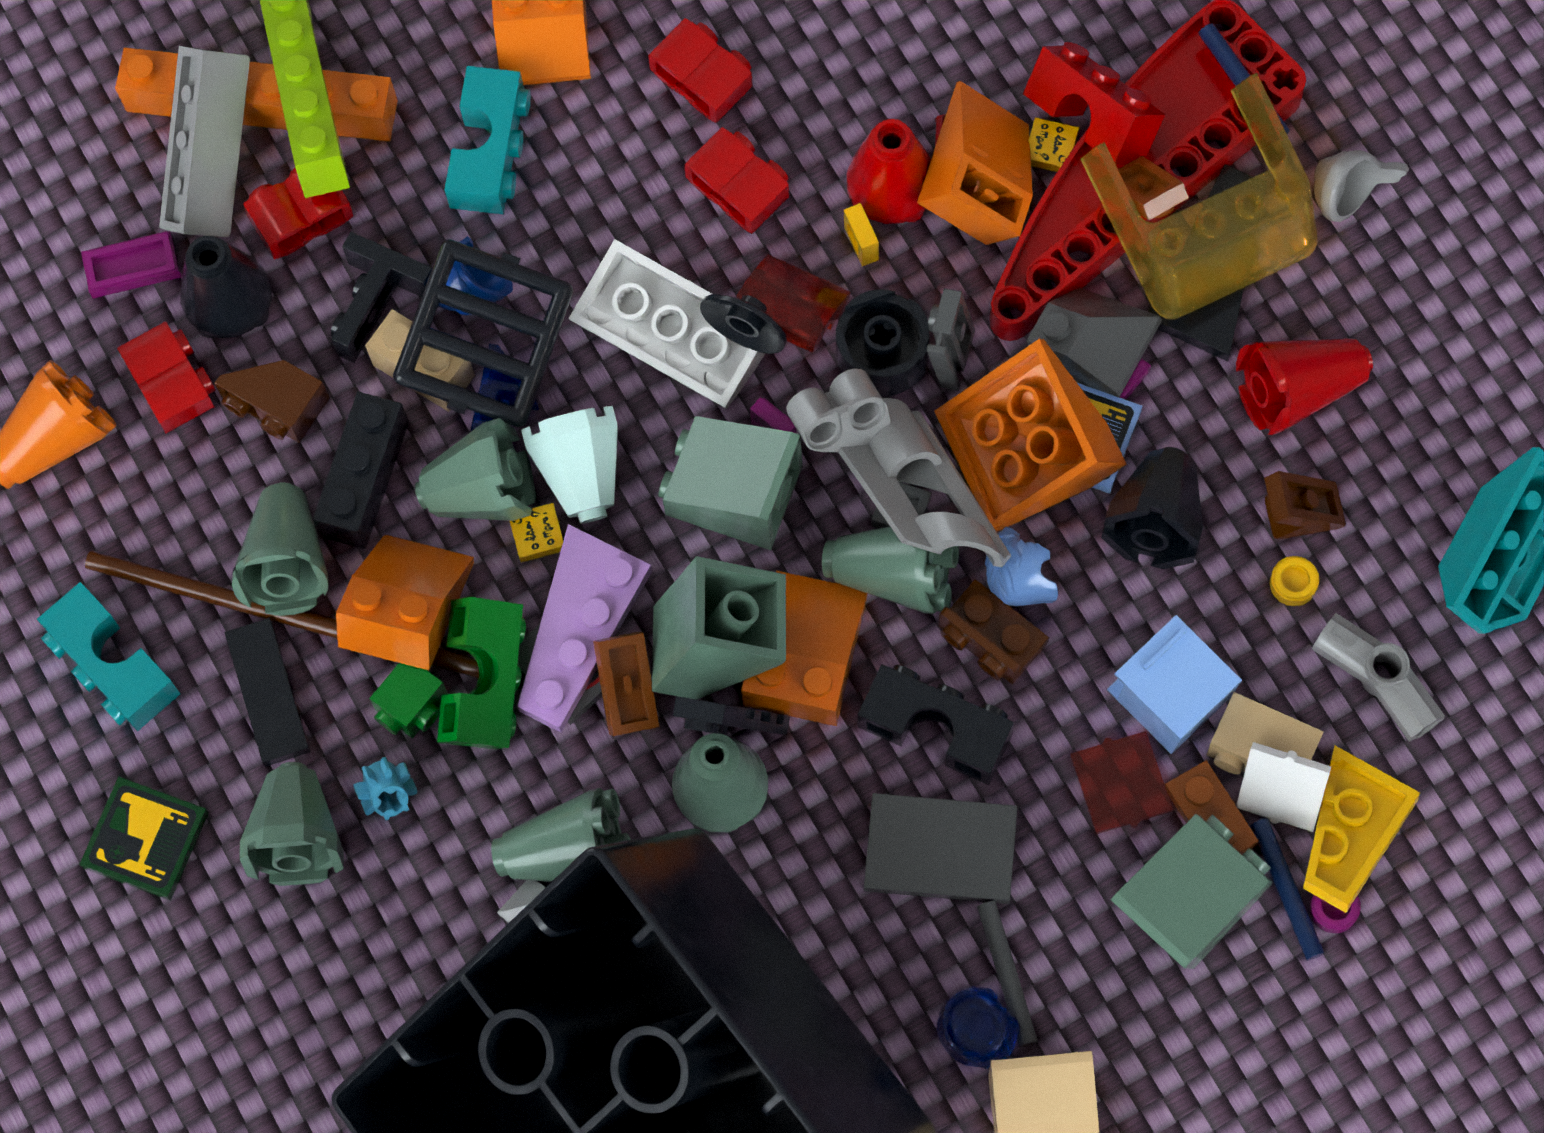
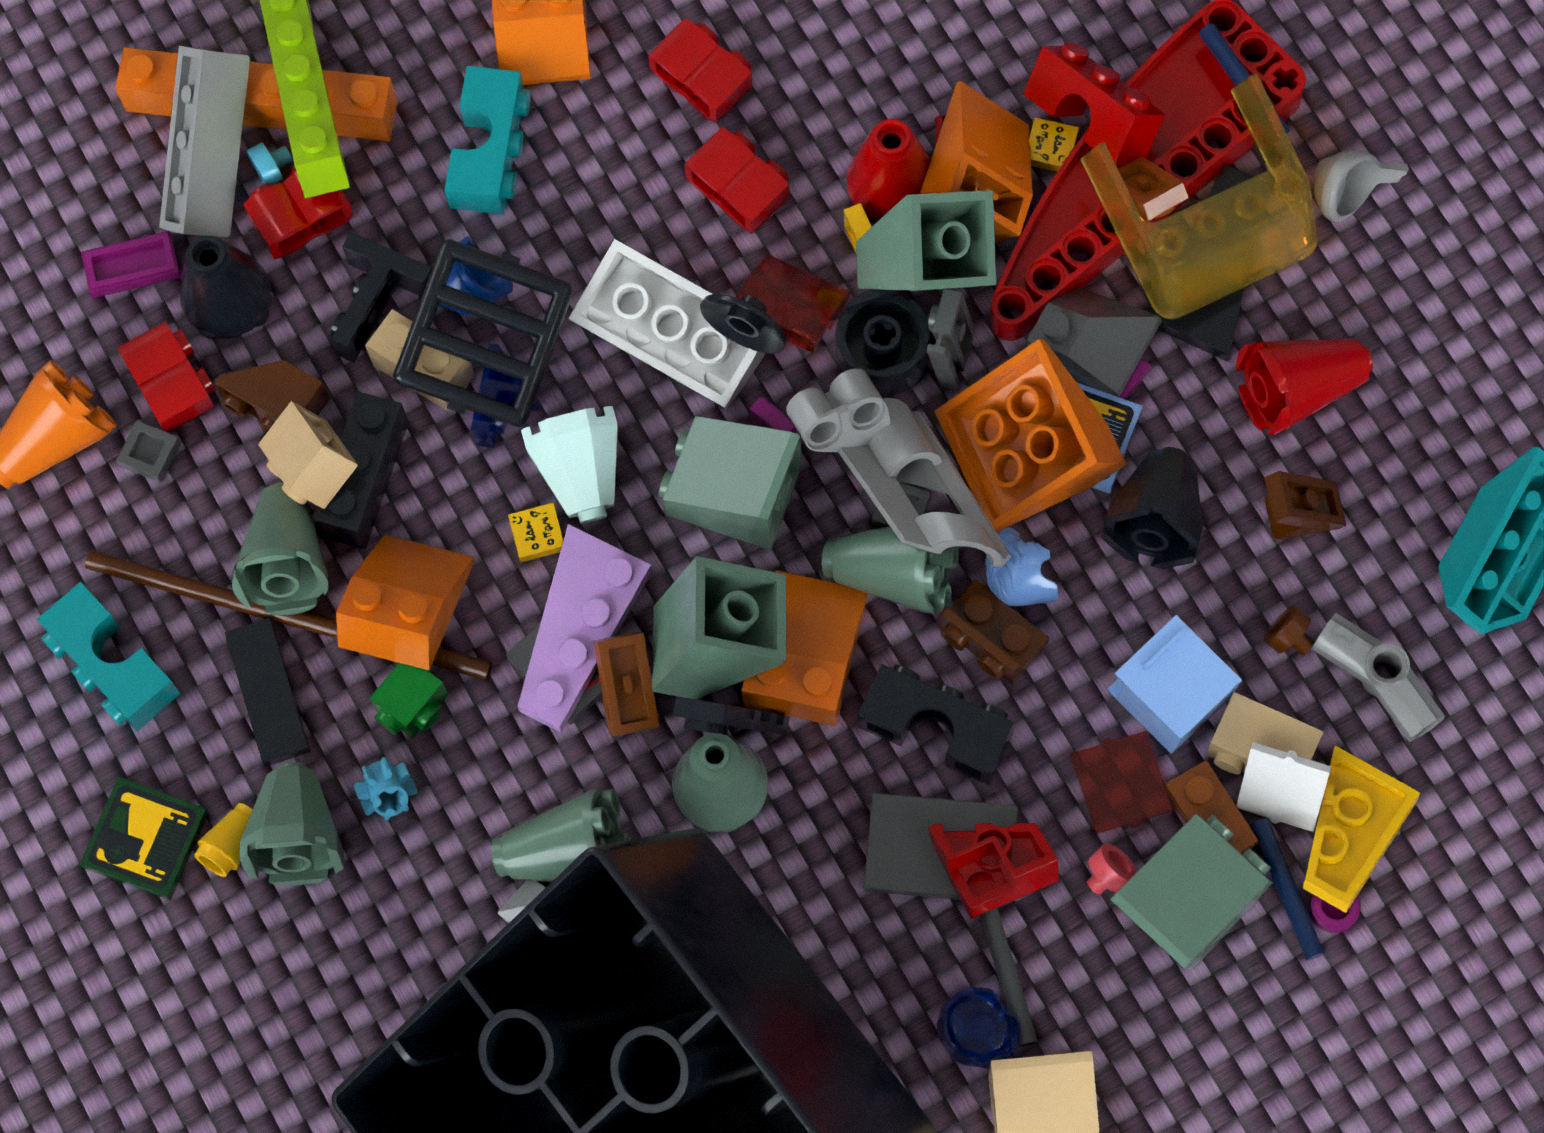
(148, 451): none -> dark grey tile
(221, 845): none -> yellow cone
(268, 164): none -> medium azure tile
(307, 456): none -> tan brick
(479, 477): sand green cone -> none
(492, 636): green arch -> none
(930, 244): none -> sand green slope
(995, 863): none -> red slope
(1110, 869): none -> coral tile
(1289, 632): none -> reddish brown tile
(1294, 581): yellow tile -> none

